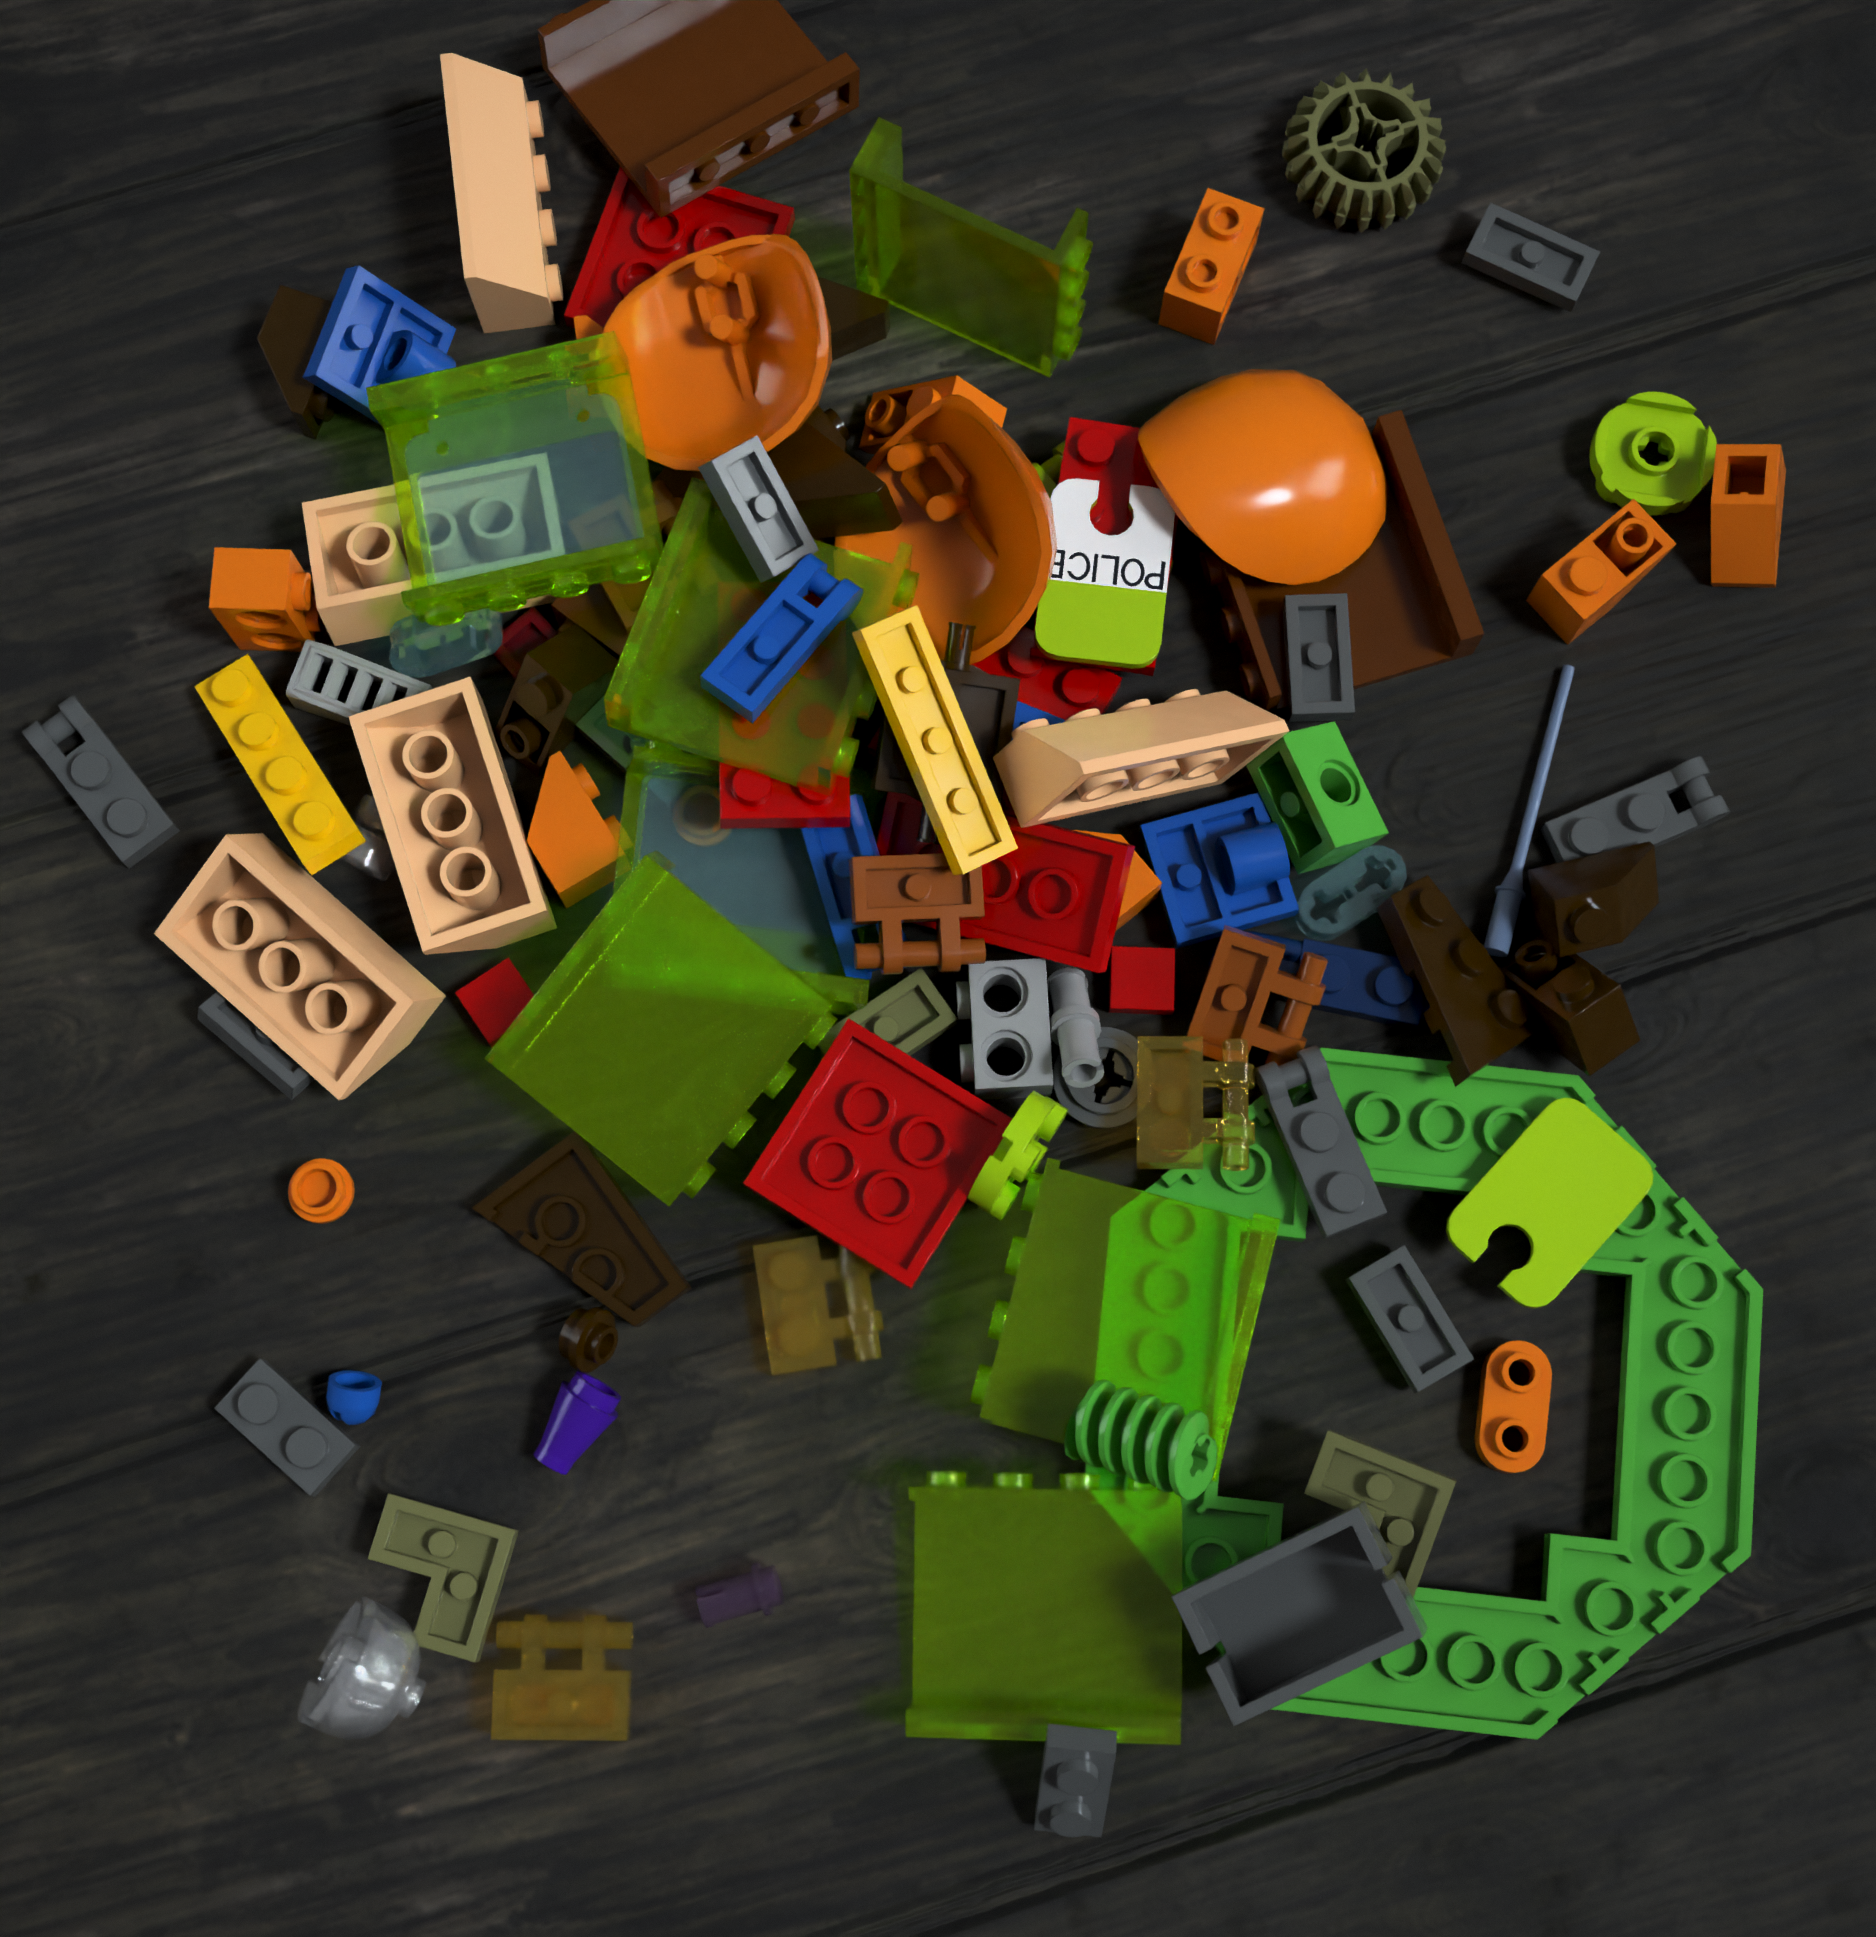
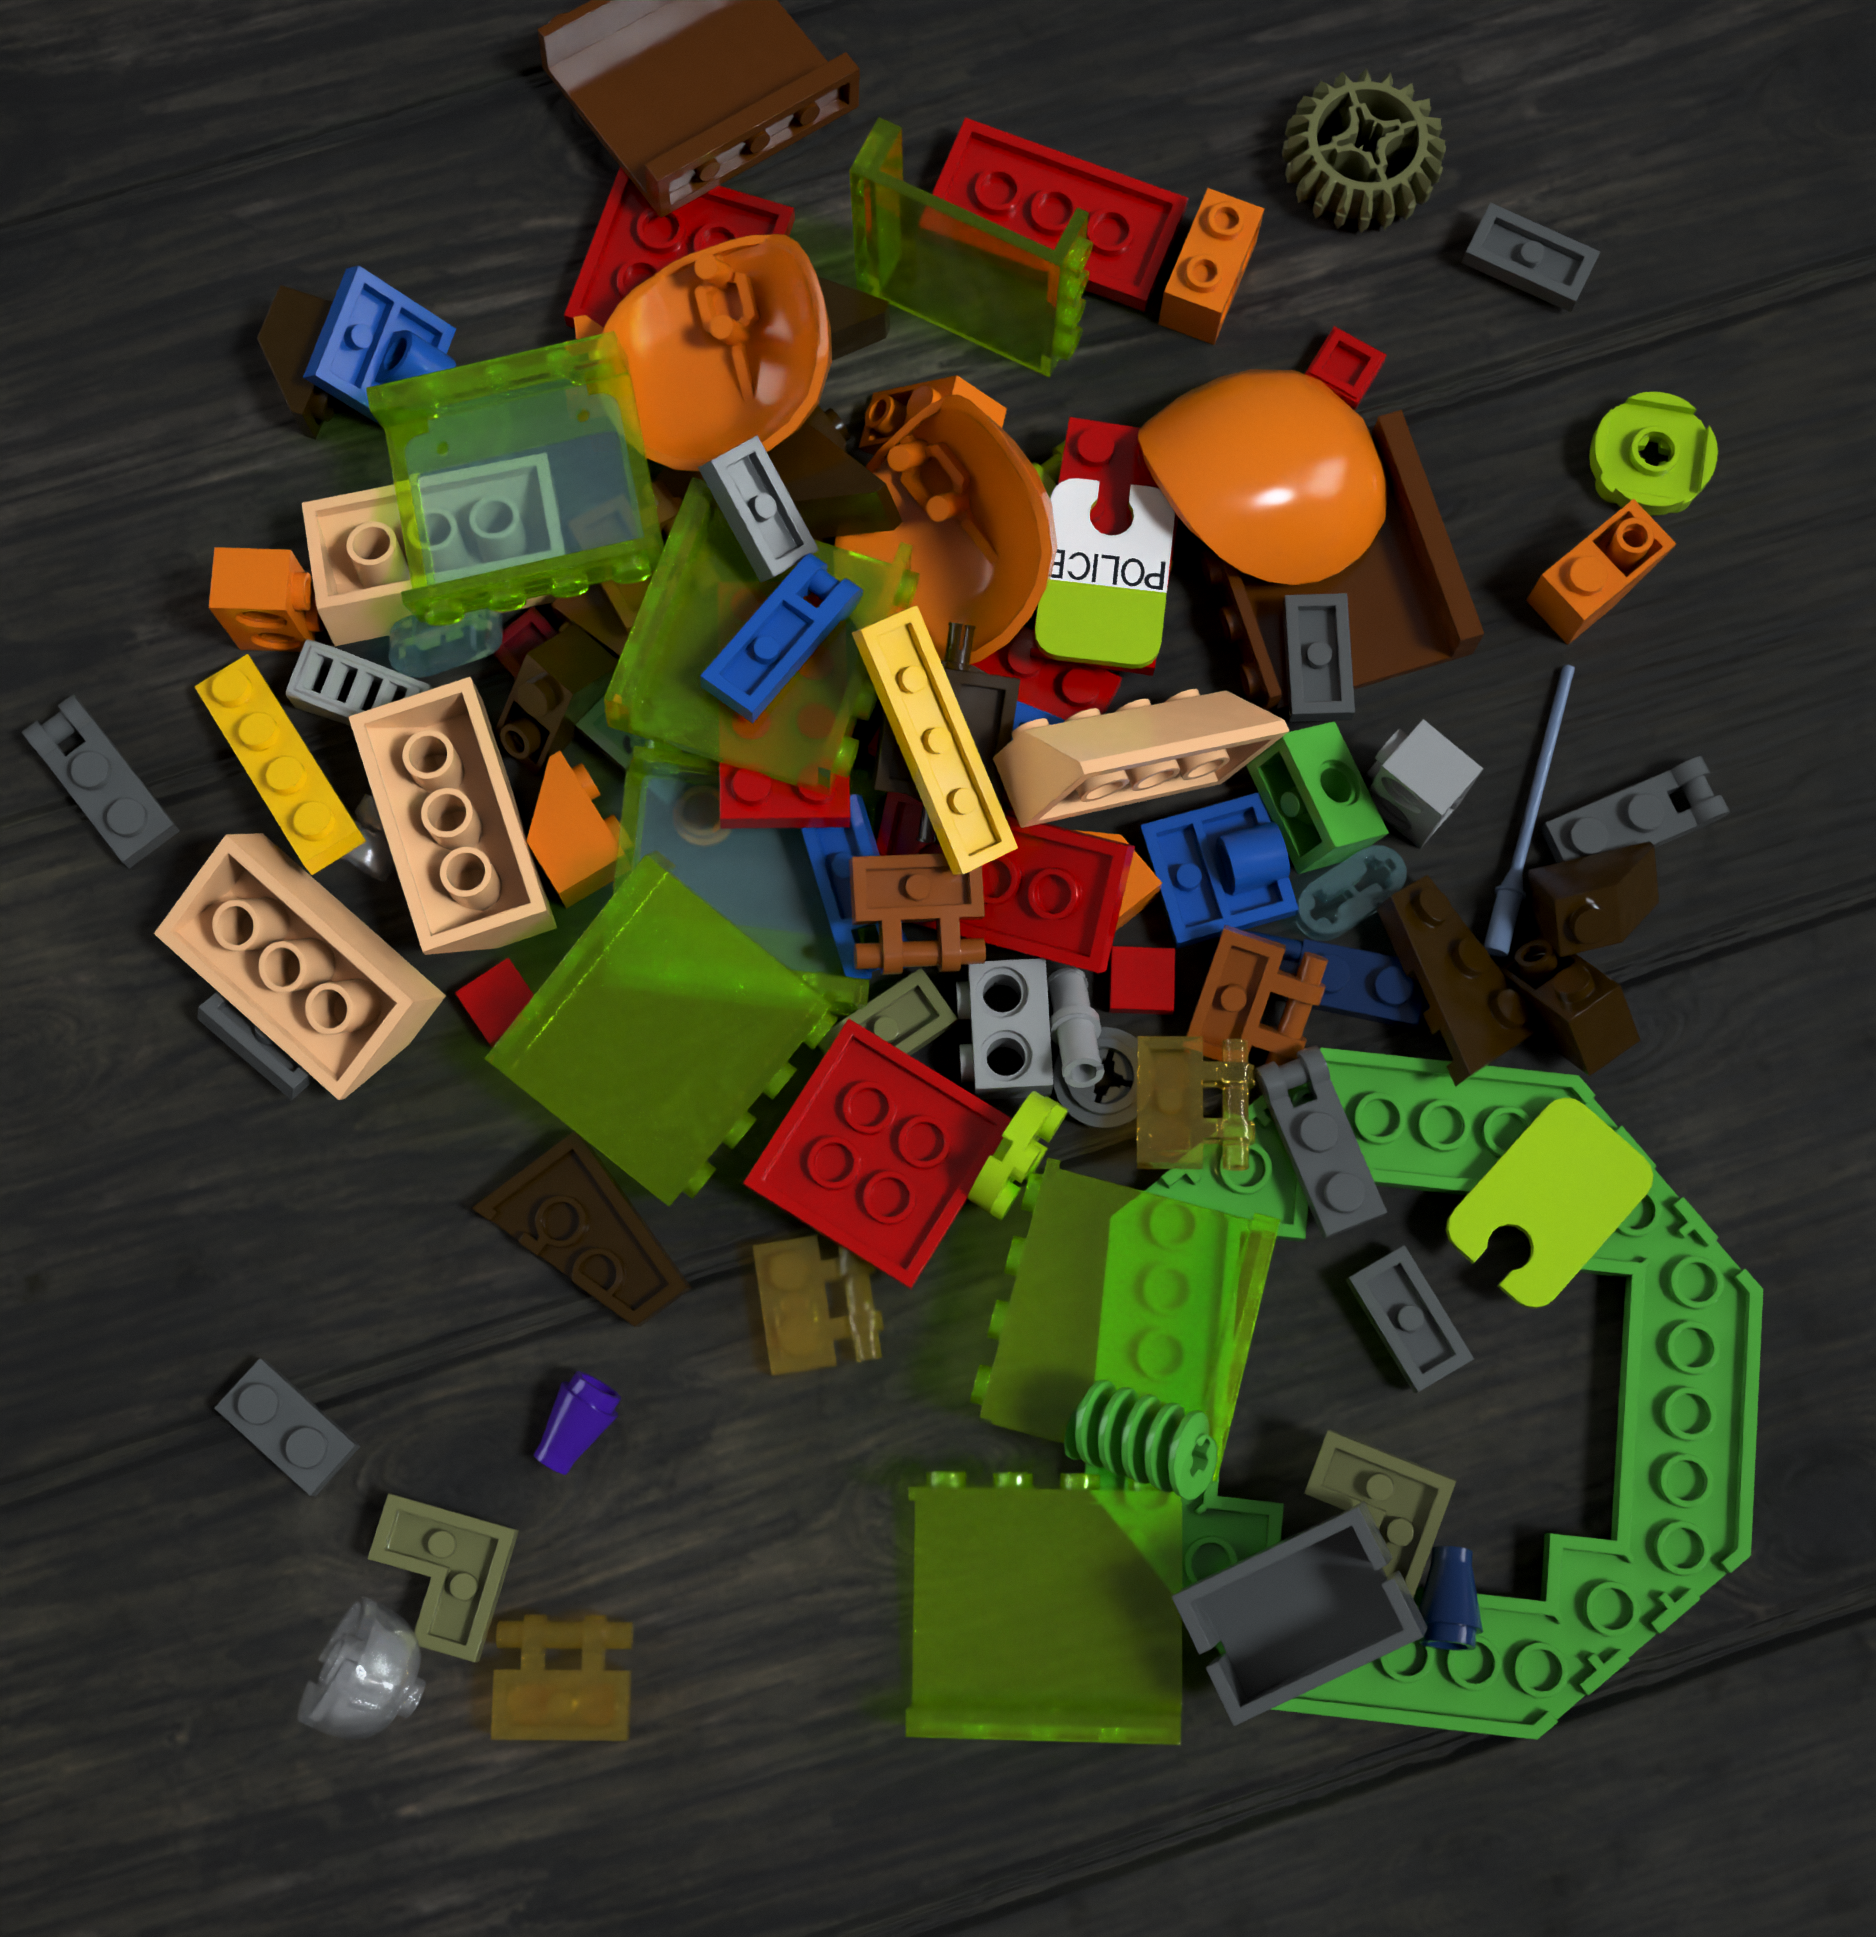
(321, 1191): orange plate -> none
(353, 1396): blue hinge -> none
(499, 196): light nougat slope -> none
(588, 1338): dark brown plate -> none
(740, 1595): clear purple pin -> none
(1038, 191): none -> red plate
(1075, 1780): dark grey plate -> none
(1346, 366): none -> red tile
(1420, 781): none -> light grey brick
(1450, 1601): none -> dark blue cone
(1511, 1405): orange plate -> none
(1746, 514): orange slope -> none

